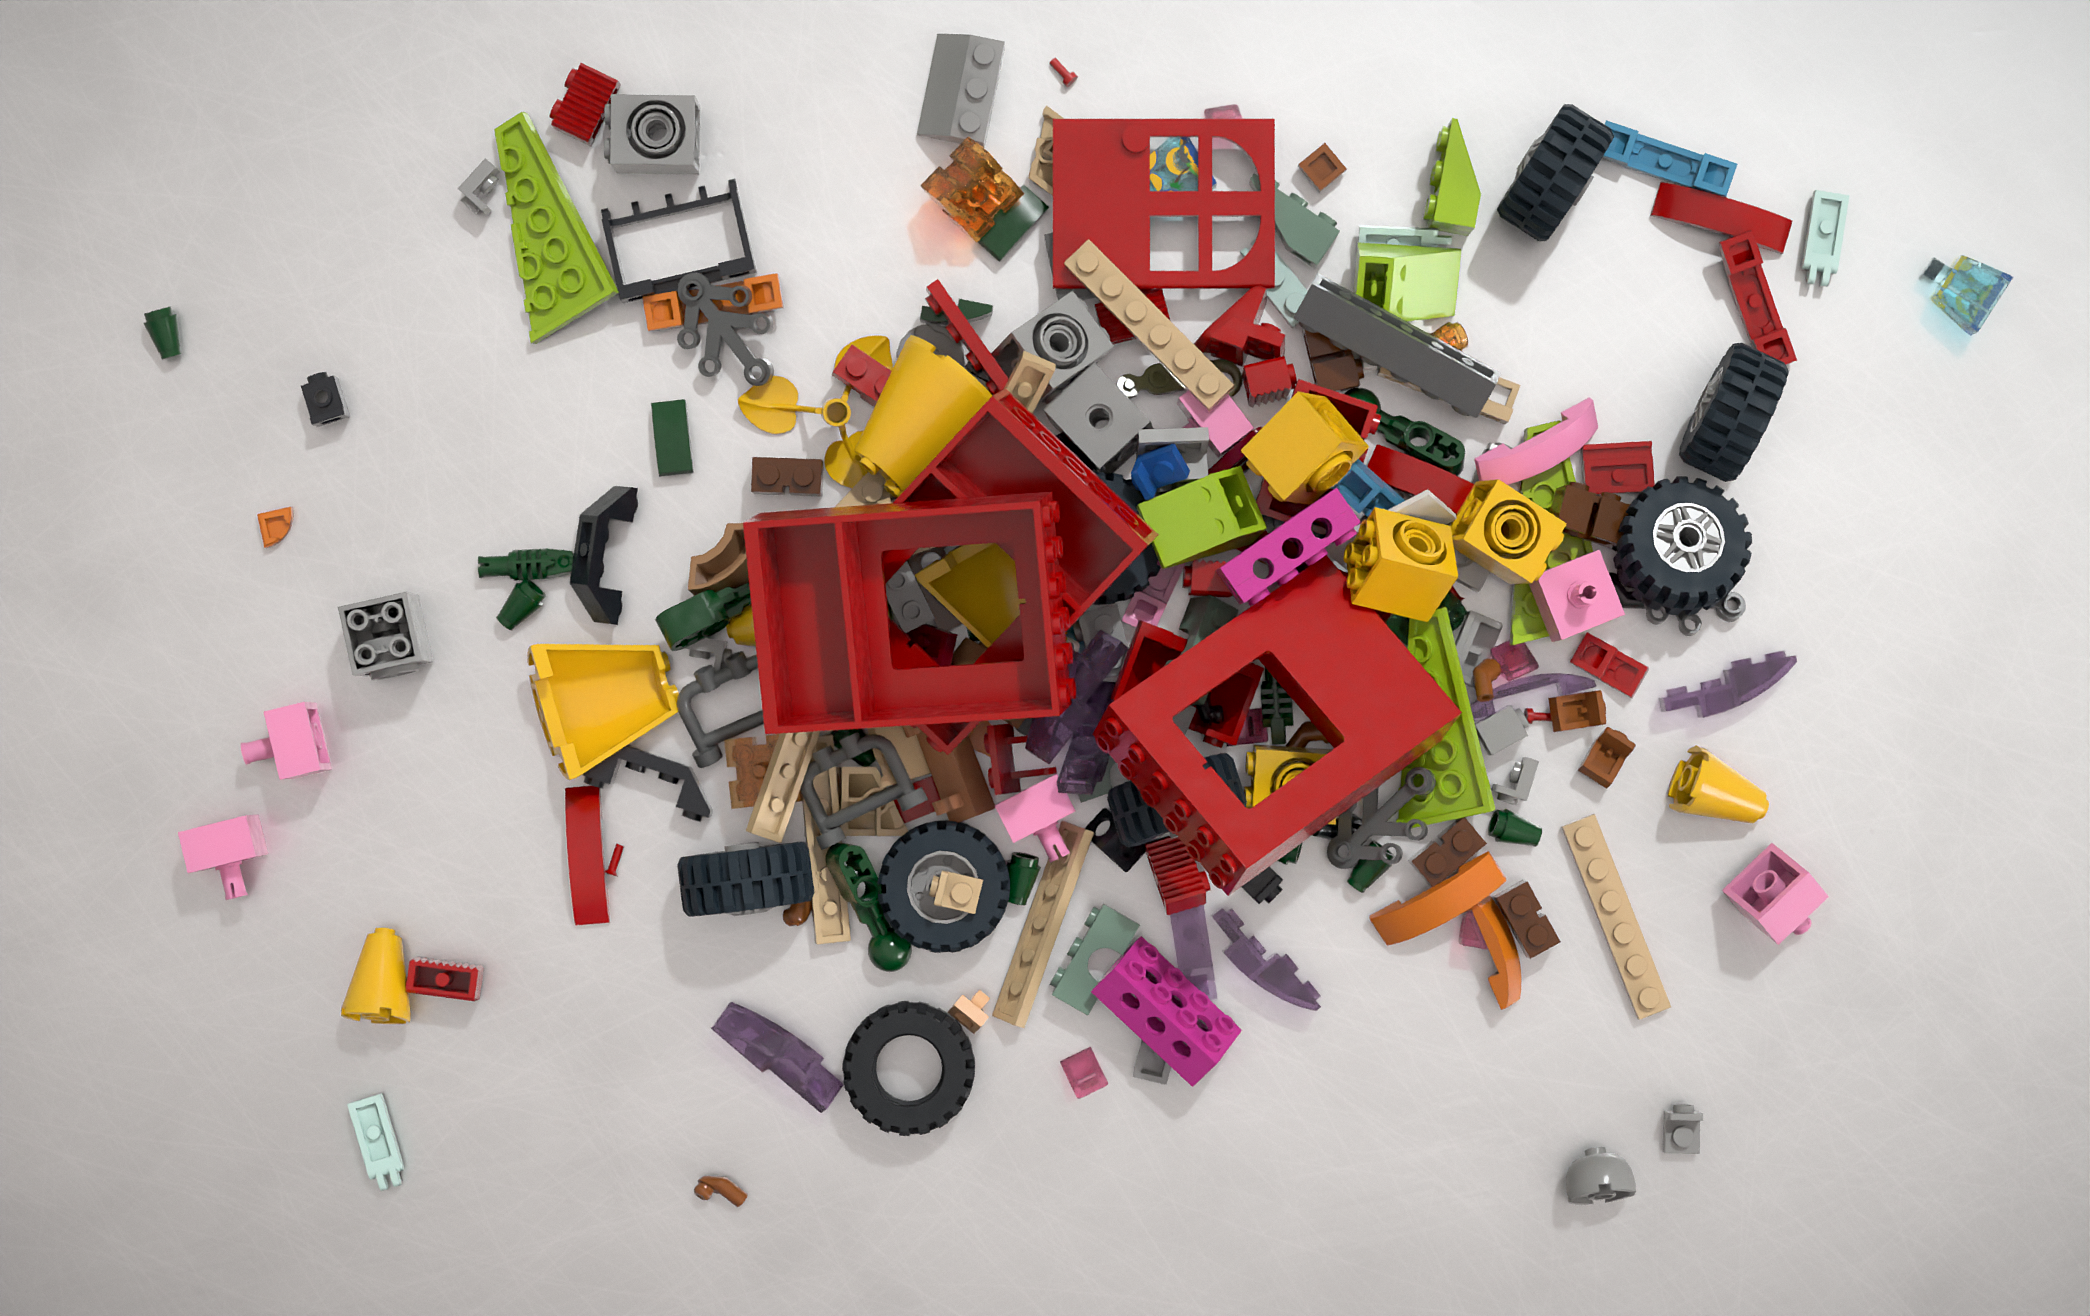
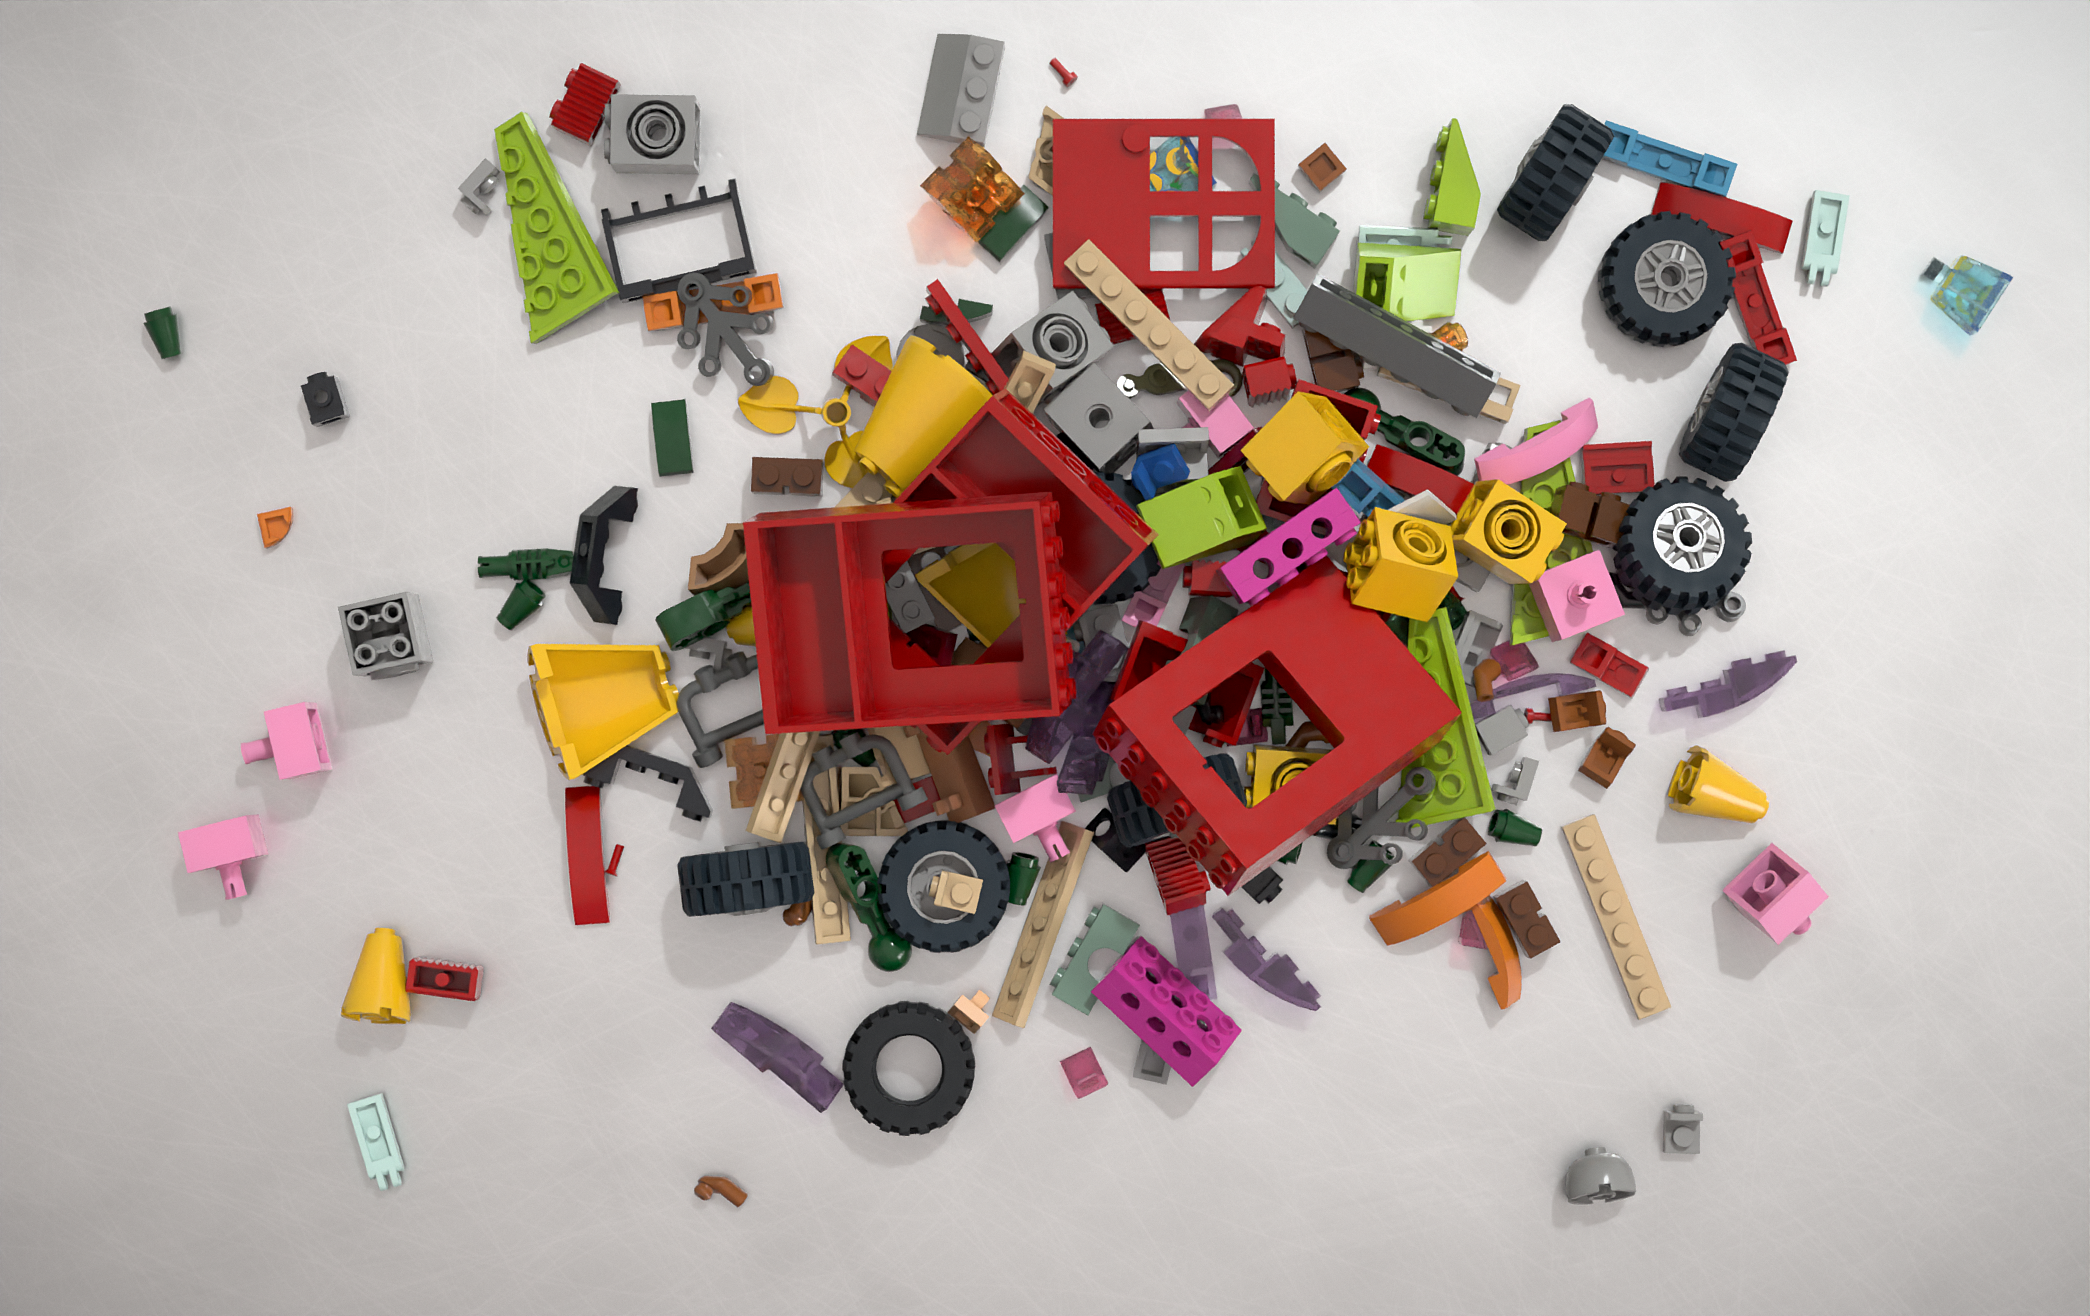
(1634, 283): none -> black wheel

